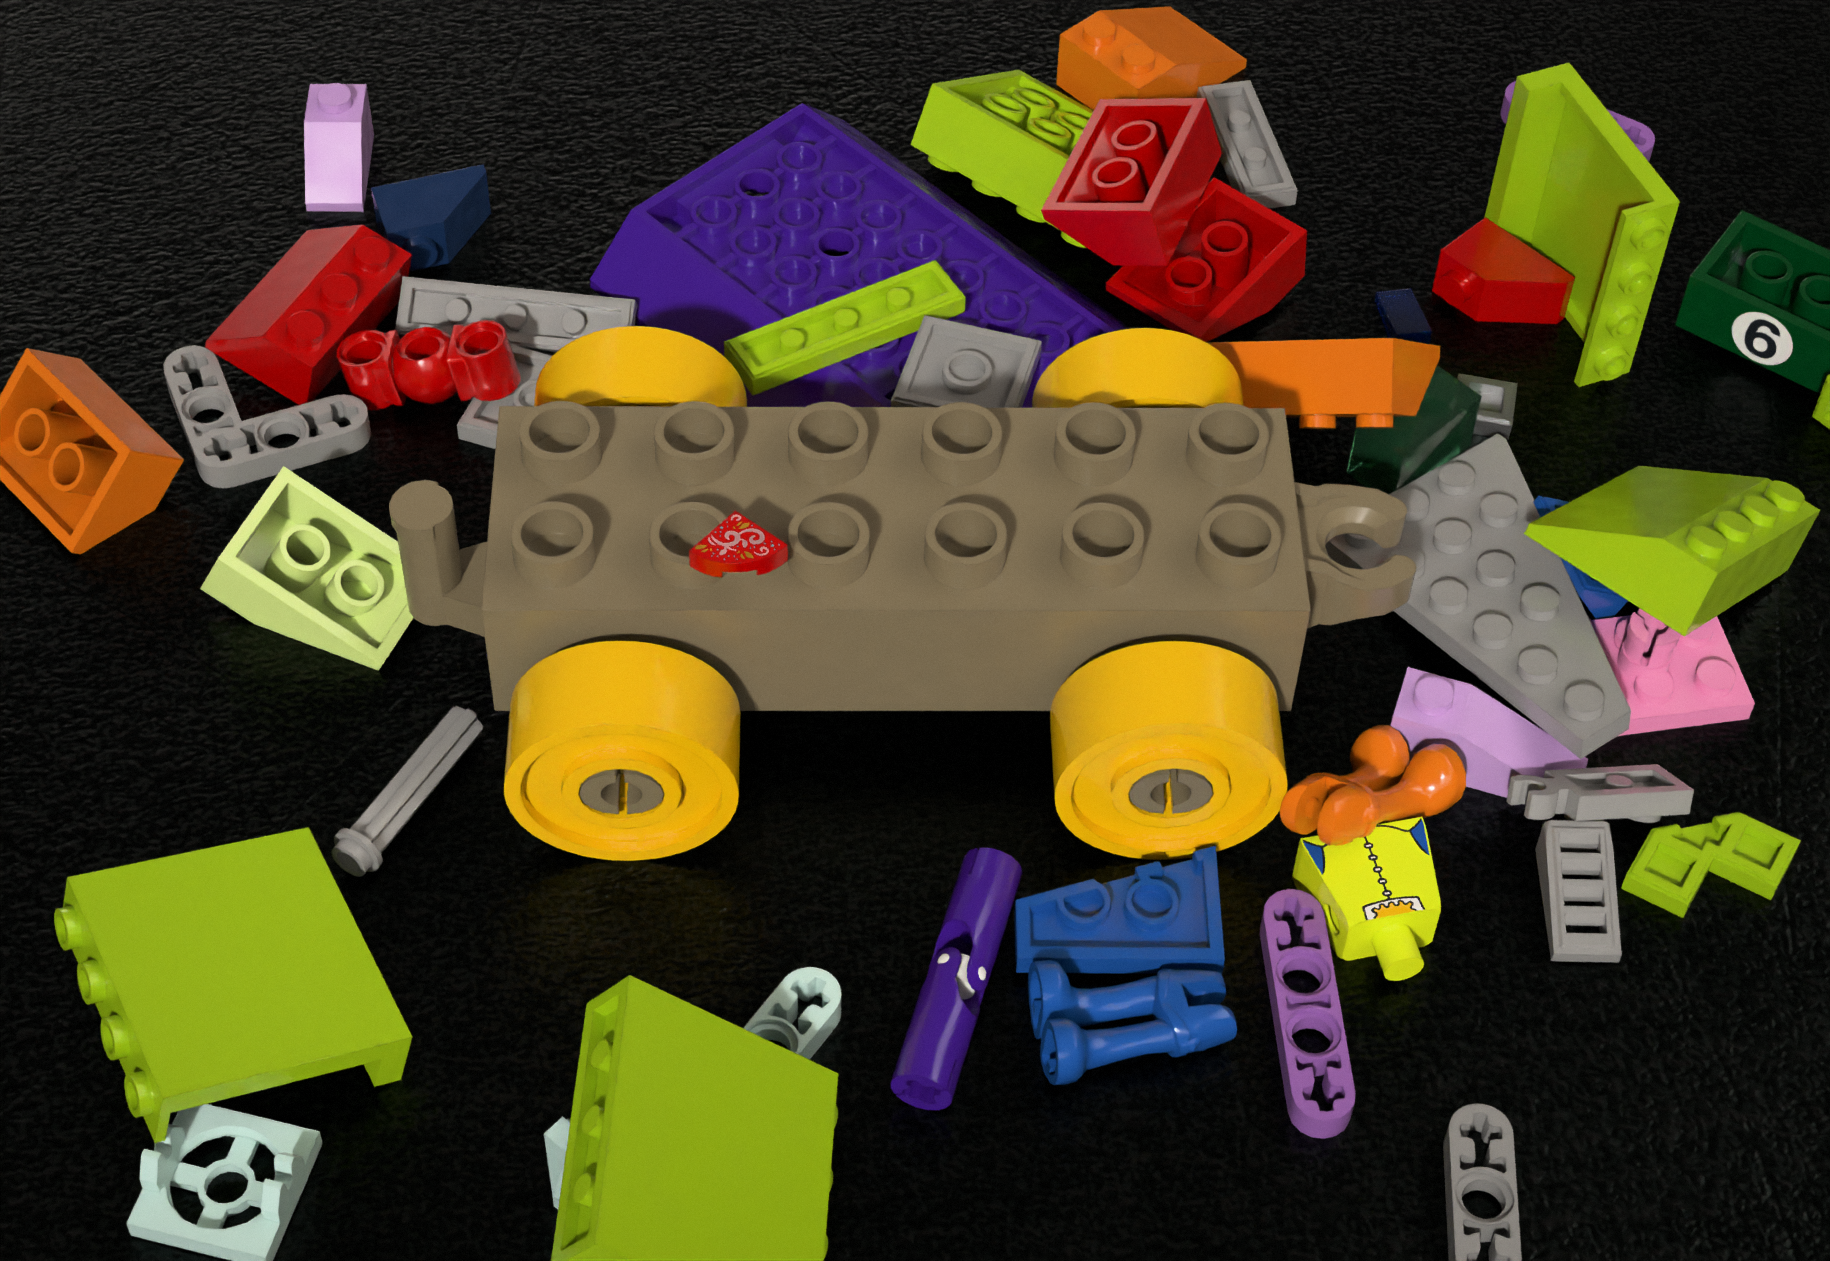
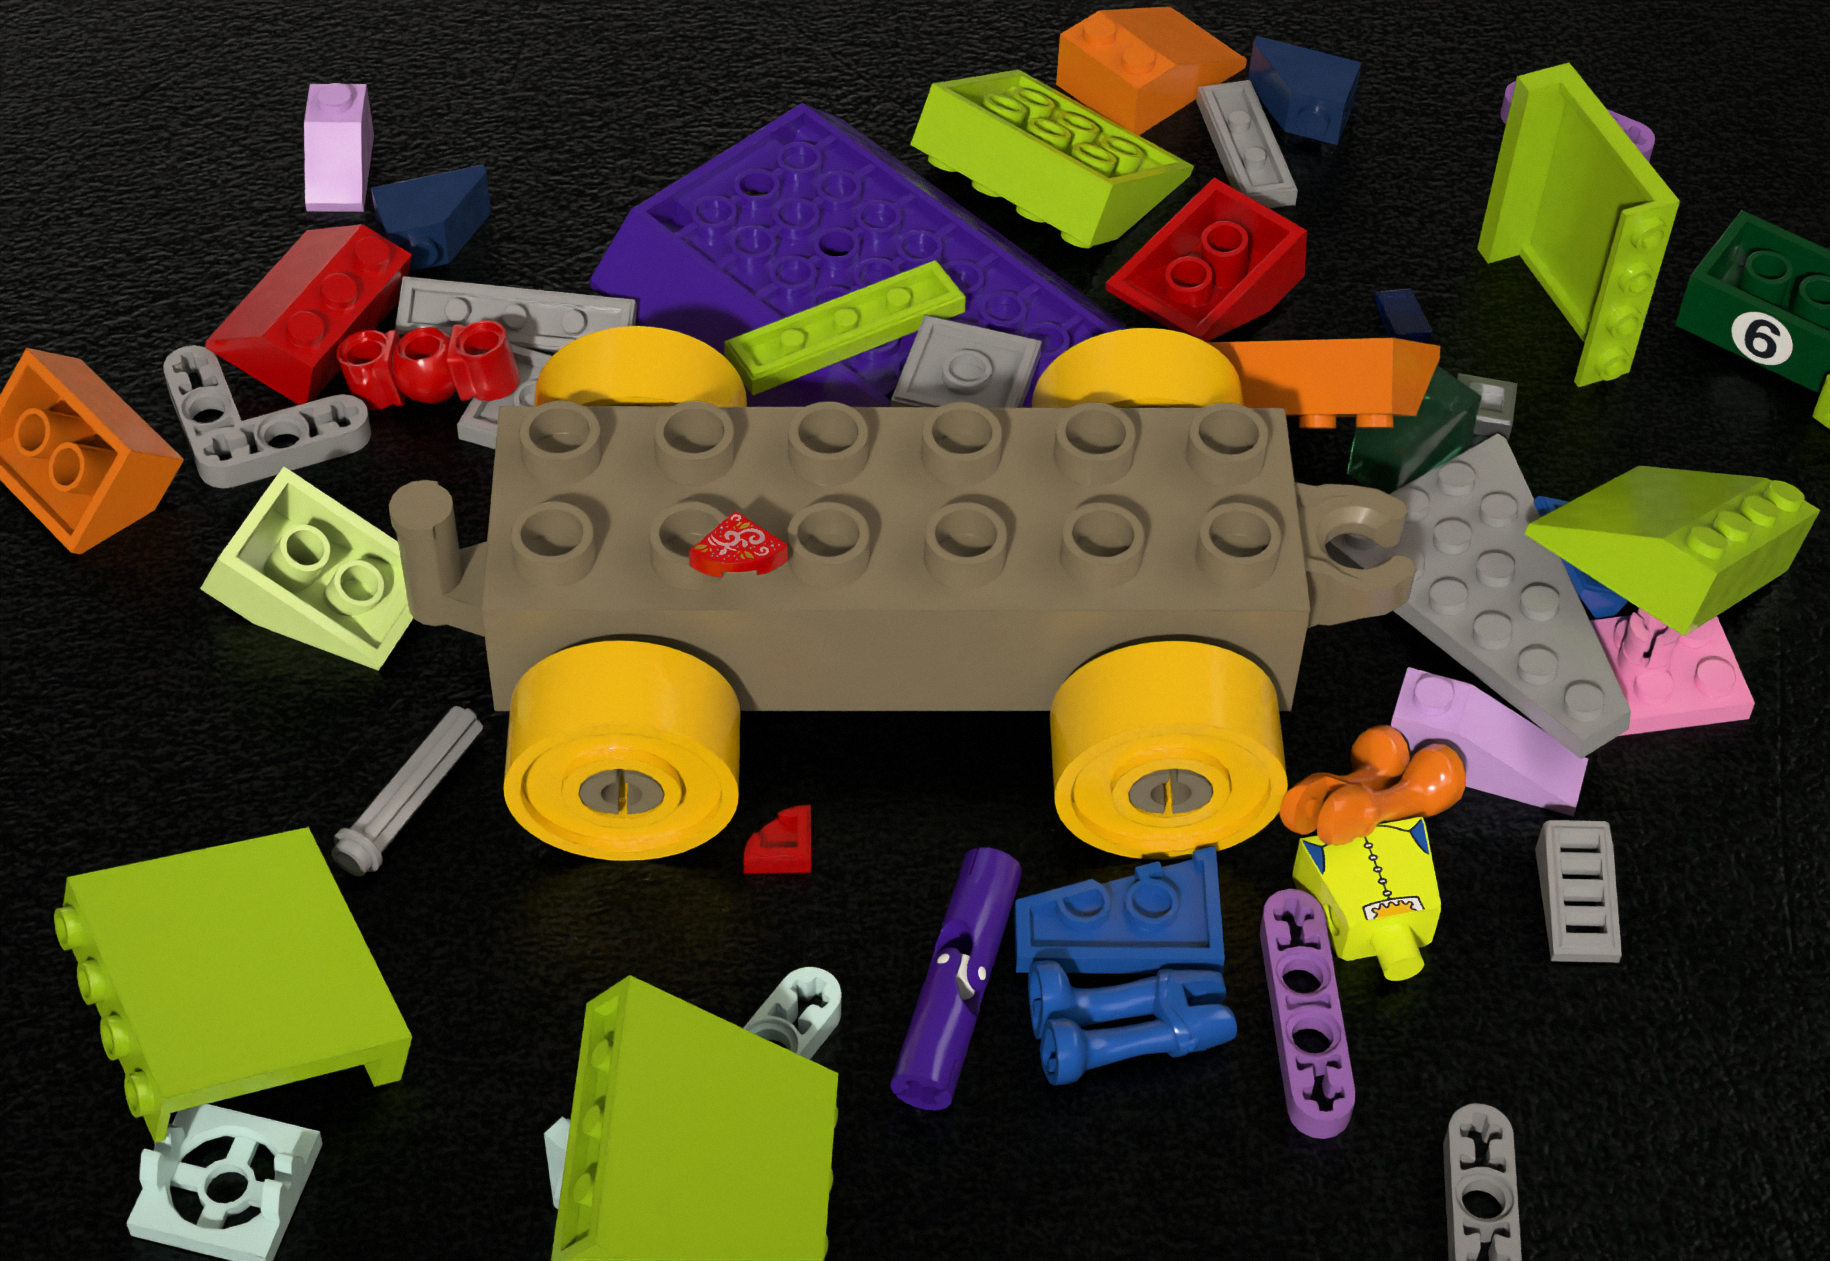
(781, 844): none -> red tile
(1135, 178): red slope -> none
(1304, 88): none -> dark blue slope
(1501, 278): red slope -> none
(1602, 793): light grey plate -> none
(1731, 846): lime tile -> none

